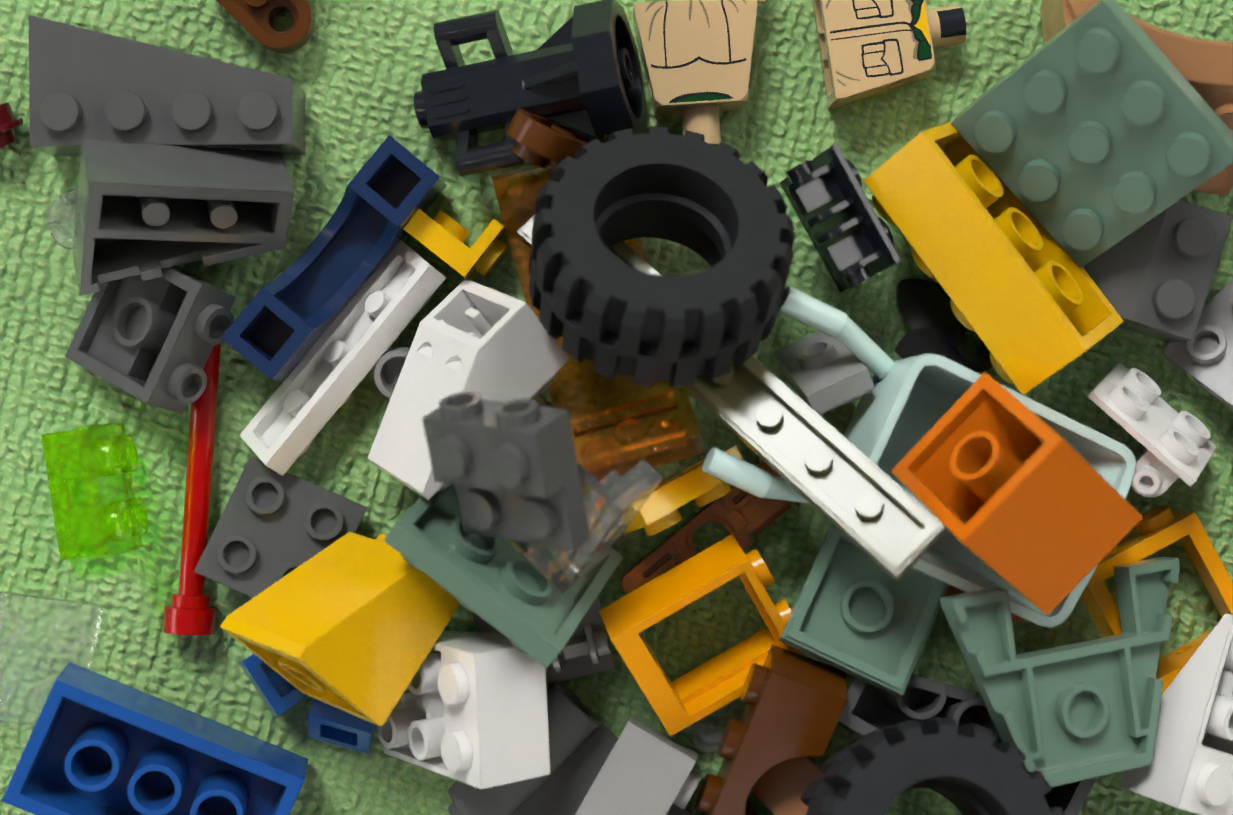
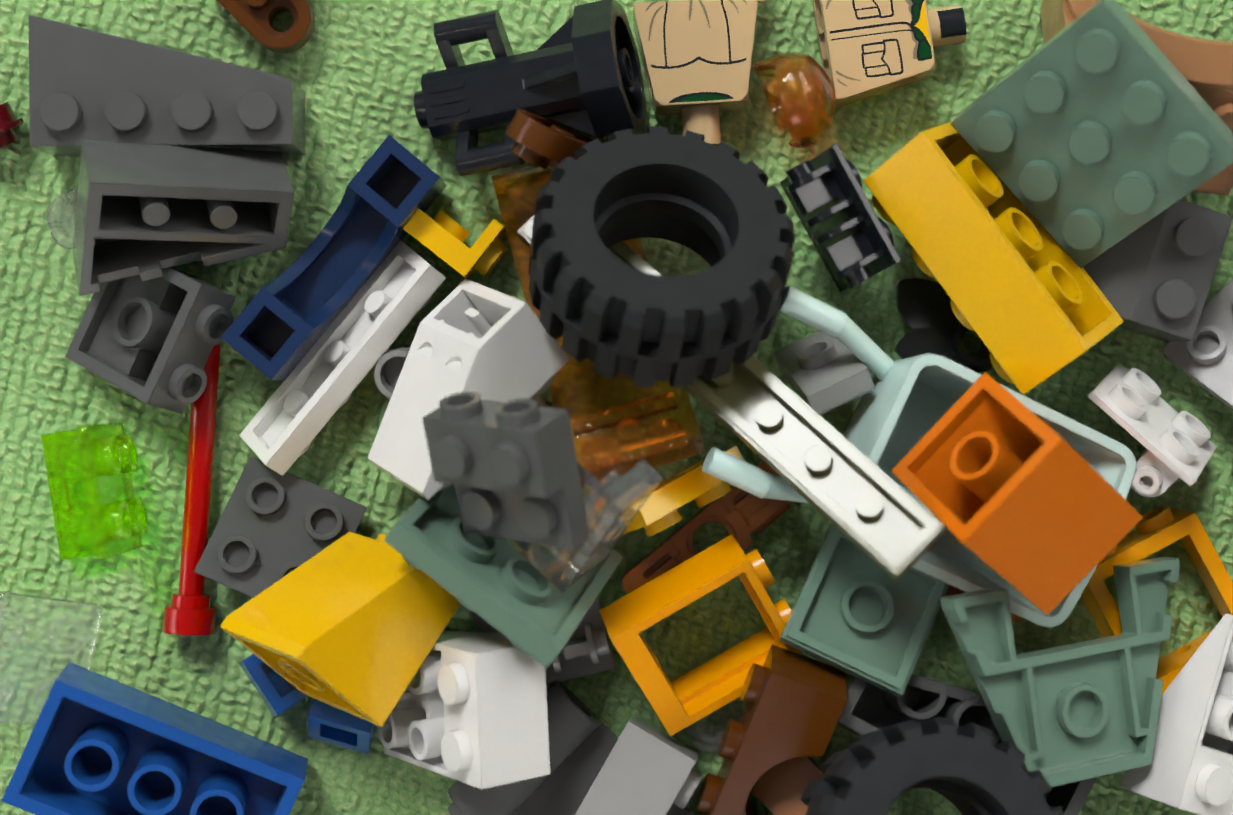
(798, 96): none -> clear orange hair

